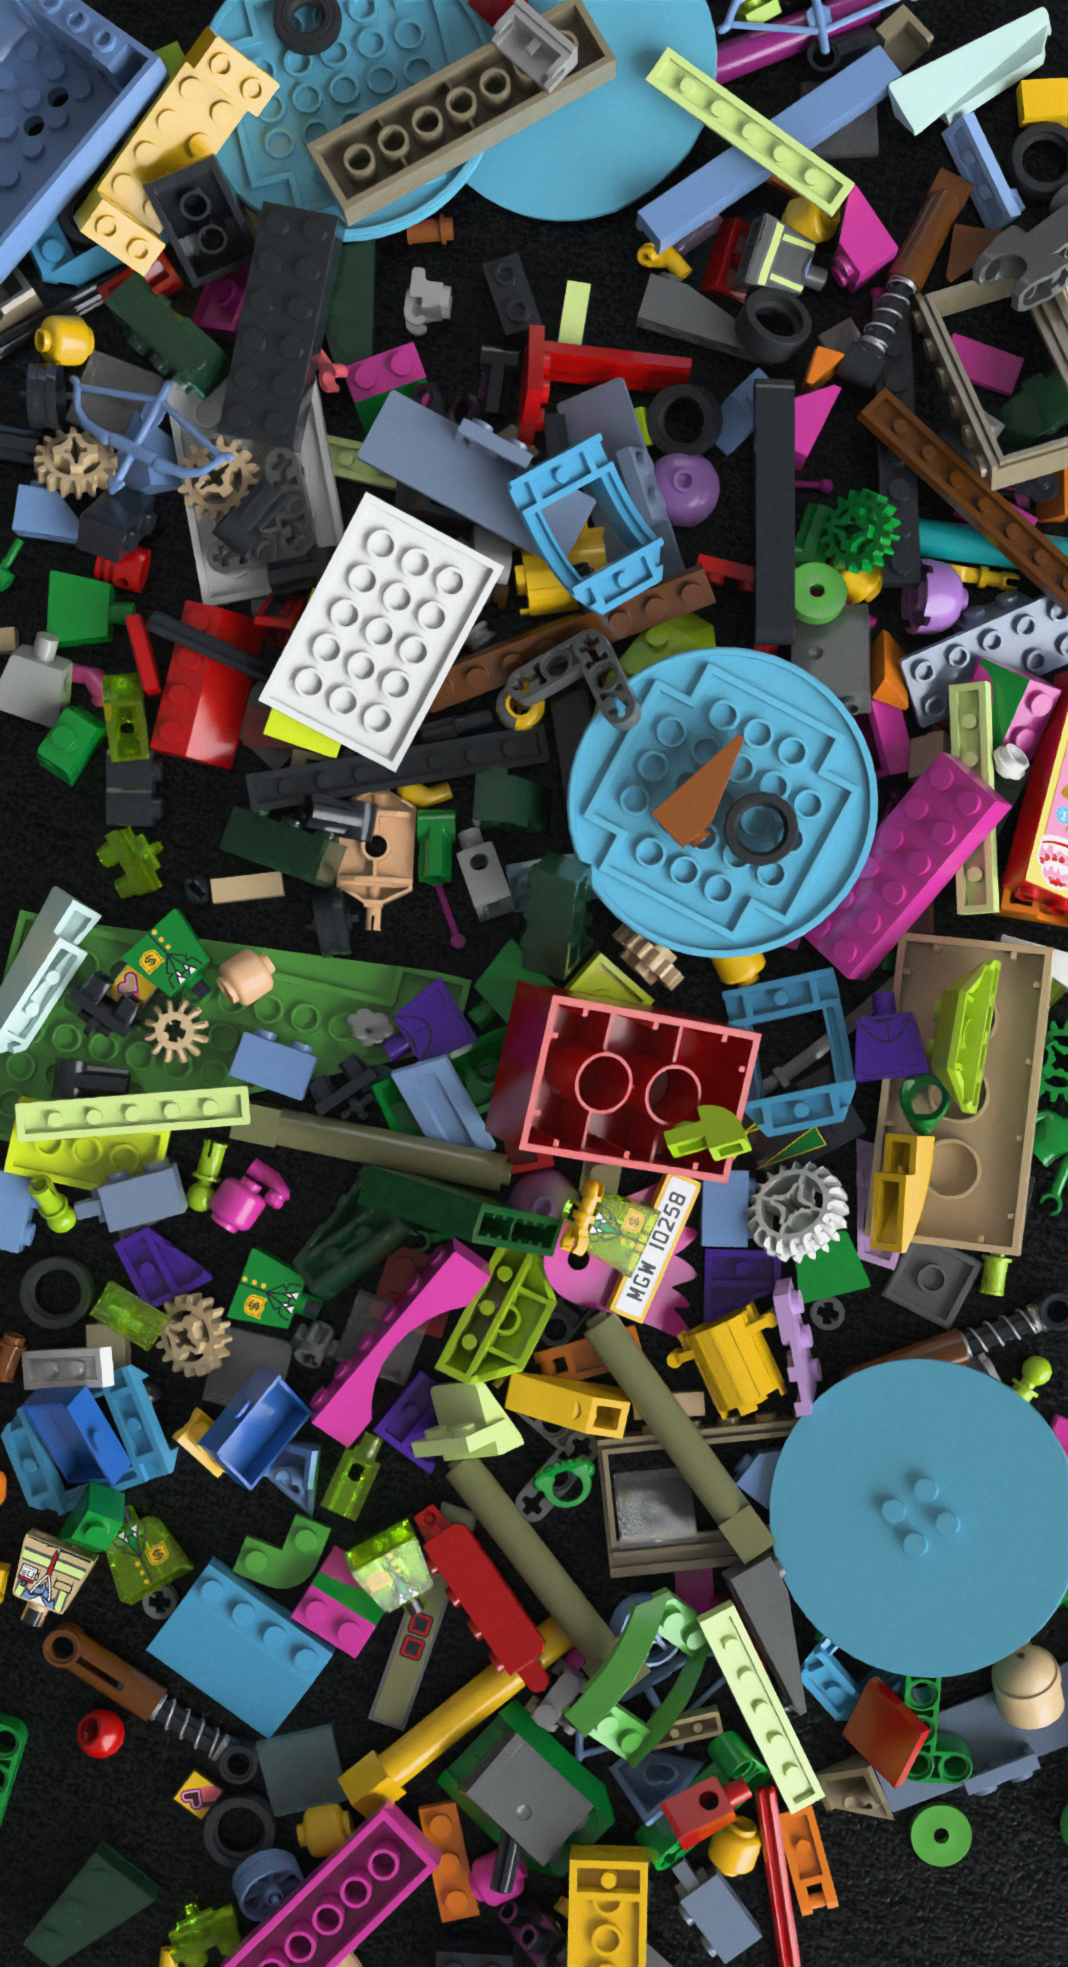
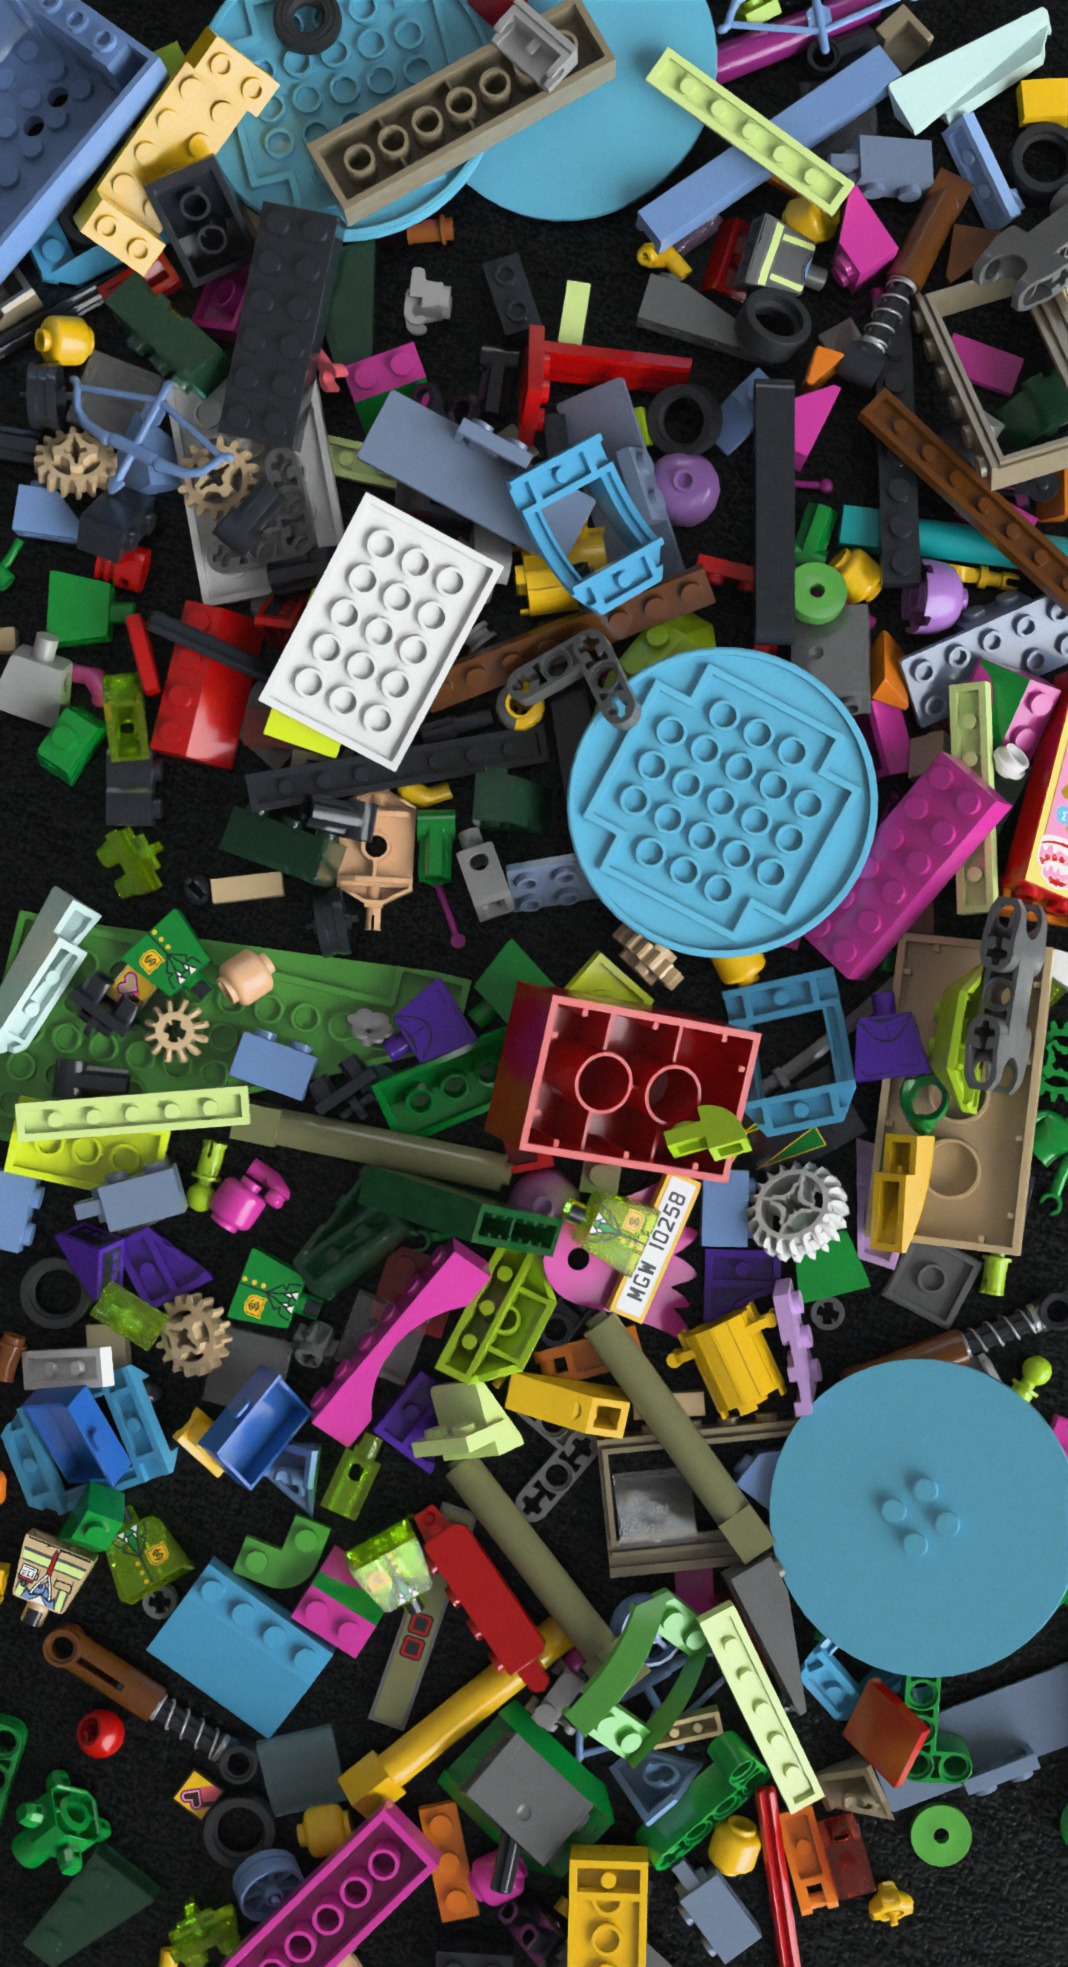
(52, 1205): lime pin -> none
(58, 1826): none -> green piece
(94, 1256): none -> dark purple slope
(442, 1103): light blue piece -> none
(500, 597): dark brown tile -> none
(557, 916): clear green wedge -> none
(578, 1231): yellow piece -> none
(580, 1467): green piece -> none
(687, 1812): red torso -> none
(697, 800): dark orange slope -> none
(789, 822): black tyre -> none
(846, 1857): none -> clear red torso
(860, 550): green gear -> none
(887, 167): none -> sand blue hinge
(890, 1904): none -> yellow piece
(1011, 962): none -> dark grey piece
(1028, 1688): tan helmet -> none

